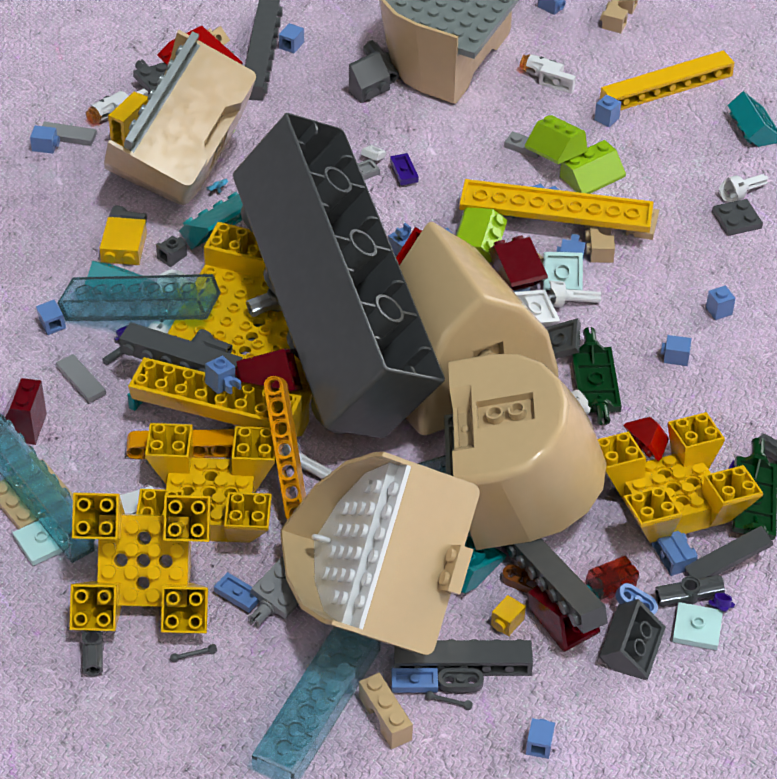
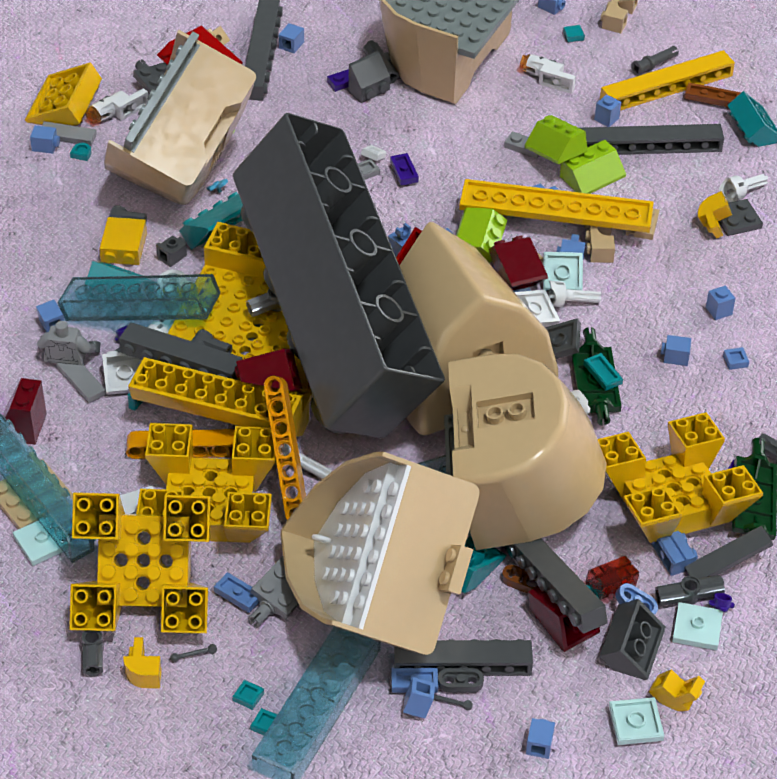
(65, 96): none -> yellow slope
(66, 345): none -> light grey torso
(81, 151): none -> teal tile
(119, 371): none -> white plate
(123, 116): yellow brick -> none
(141, 669): none -> yellow brick
(221, 375): medium blue brick -> none
(248, 694): none -> teal tile
(262, 721): none -> teal tile
(339, 80): none -> dark purple plate
(378, 698): tan arch -> none
(419, 697): none -> medium blue brick
(508, 615): yellow brick -> none
(573, 33): none -> teal tile
(603, 371): none -> teal tile
(636, 721): none -> light aqua plate
(648, 436): red slope -> none
(649, 62): none -> dark grey pin
(659, 138): none -> dark grey brick
(675, 692): none -> yellow brick
(709, 94): none -> dark orange plate
(713, 210): none -> yellow brick
(736, 358): none -> medium blue tile

